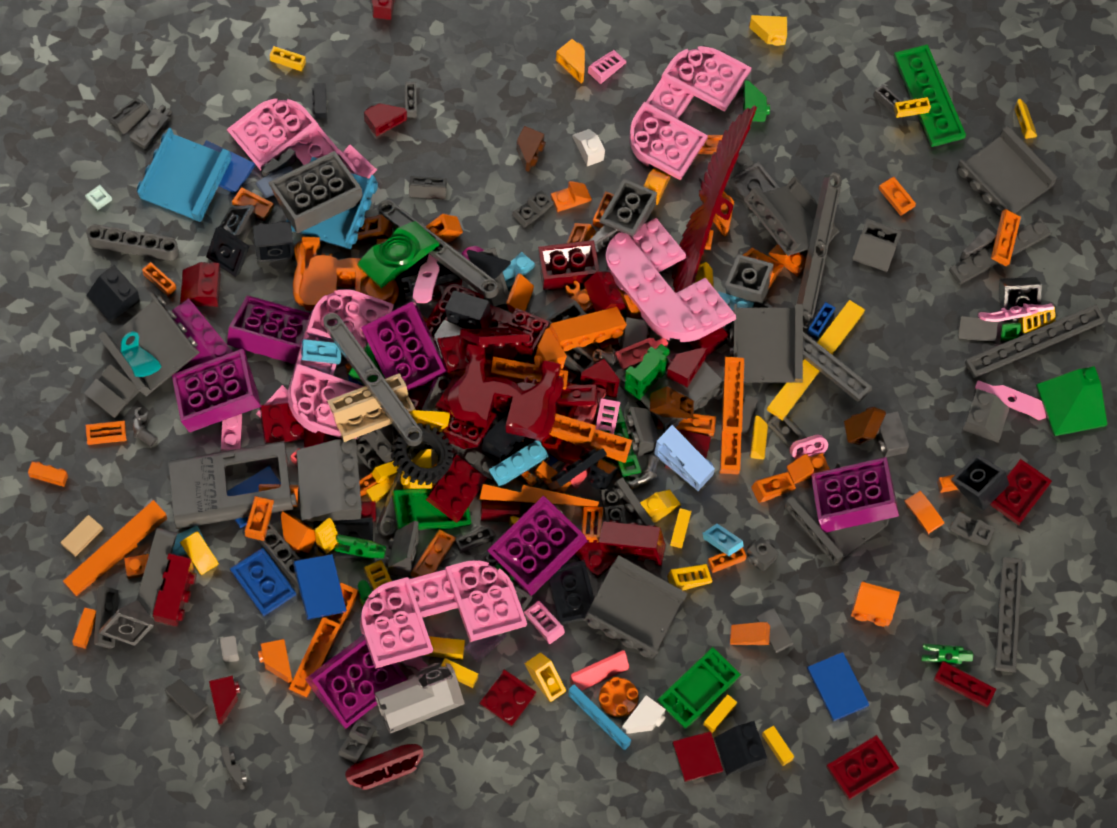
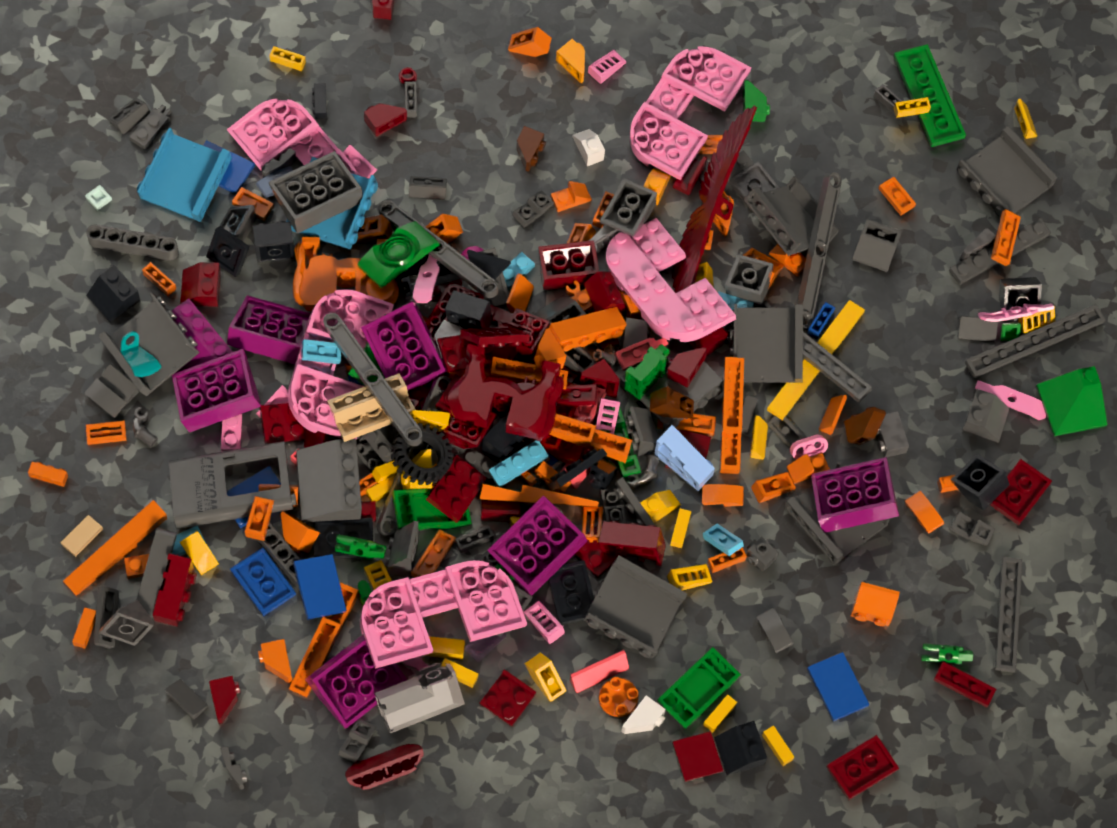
(229, 649): light grey slope -> none
(326, 535): yellow slope -> none
(407, 75): none -> dark red plate
(530, 42): none -> orange slope
(599, 717): dark azure tile -> none
(691, 176): none -> dark red panel
(722, 494): none -> orange slope
(750, 634): orange slope -> none
(770, 28): yellow slope -> none
(832, 414): none -> orange slope

